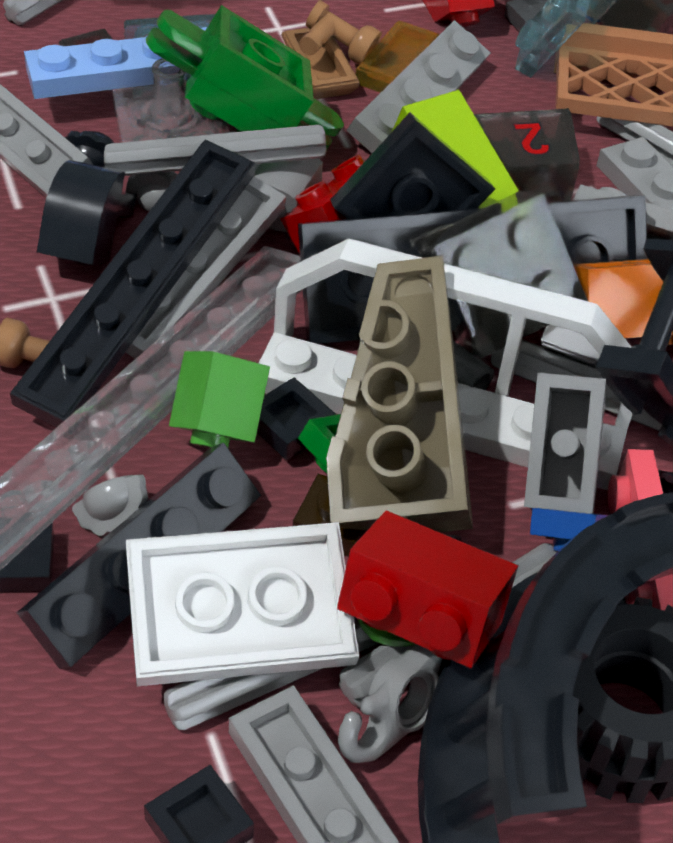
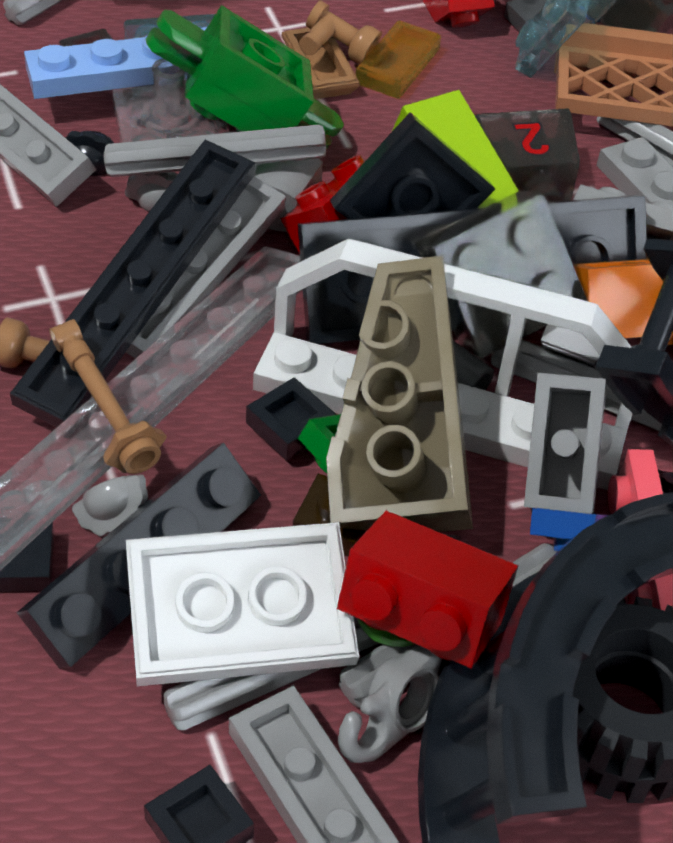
(83, 212): black brick -> none
(134, 445): none -> medium nougat piece
(218, 398): bright green brick -> none
(434, 72): light grey plate -> none

